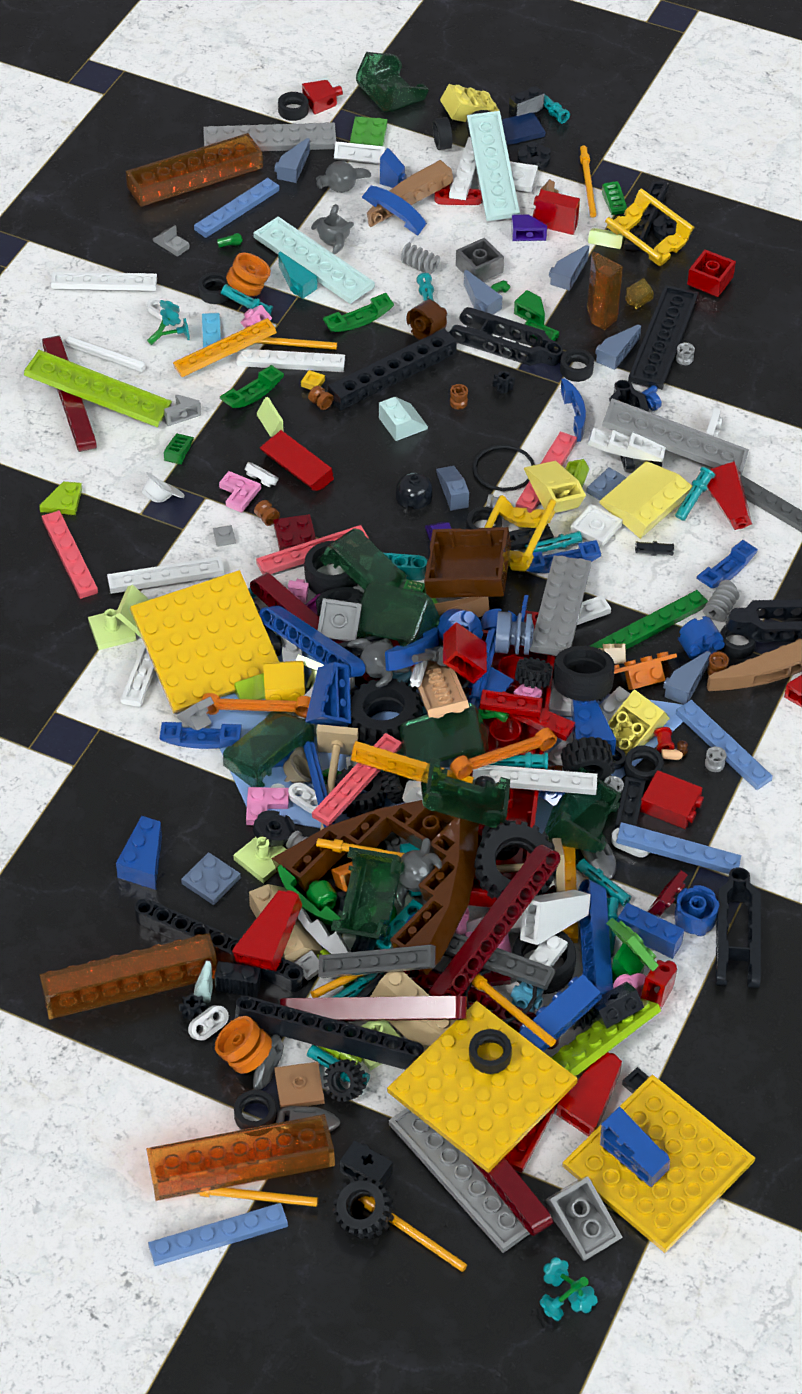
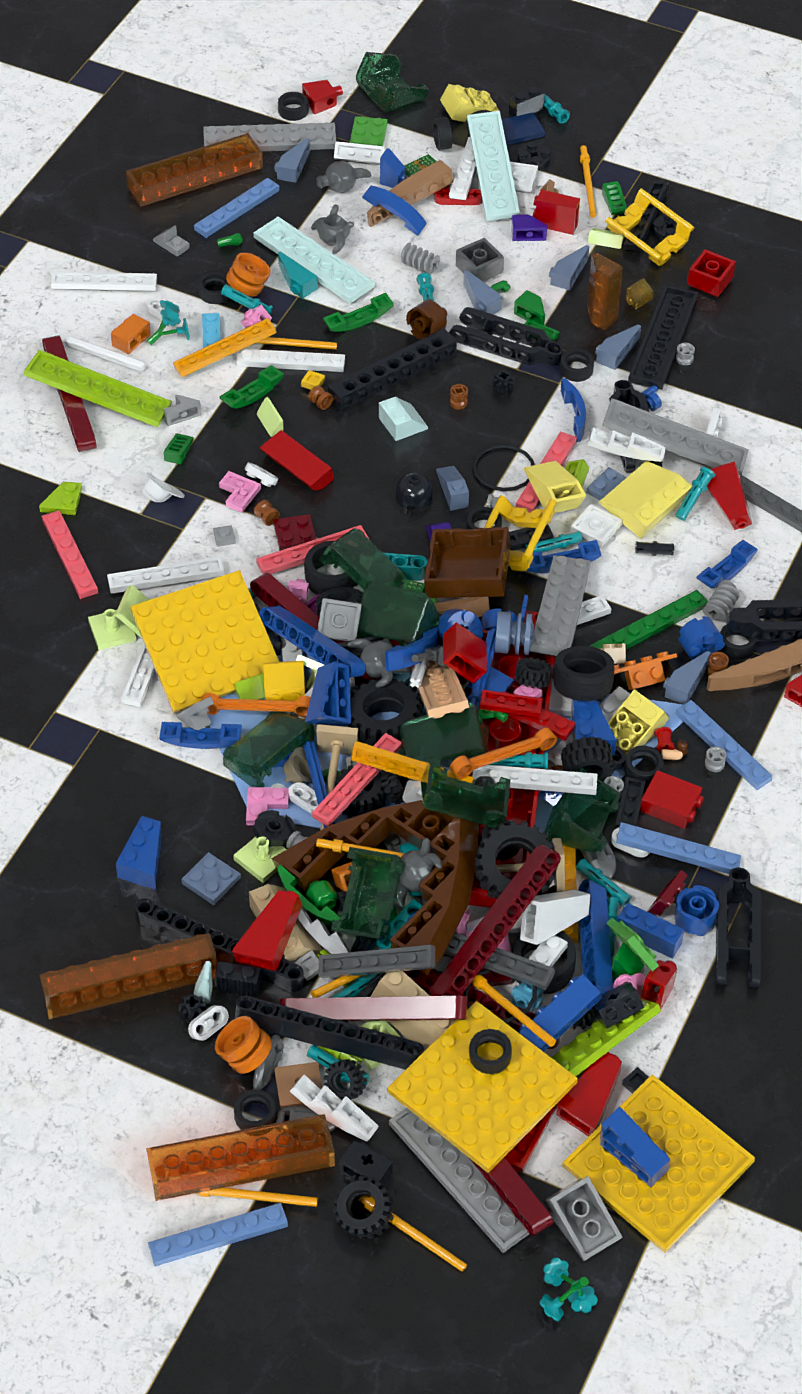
(130, 333): none -> orange brick
(338, 1112): none -> white slope
(419, 164): none -> tile

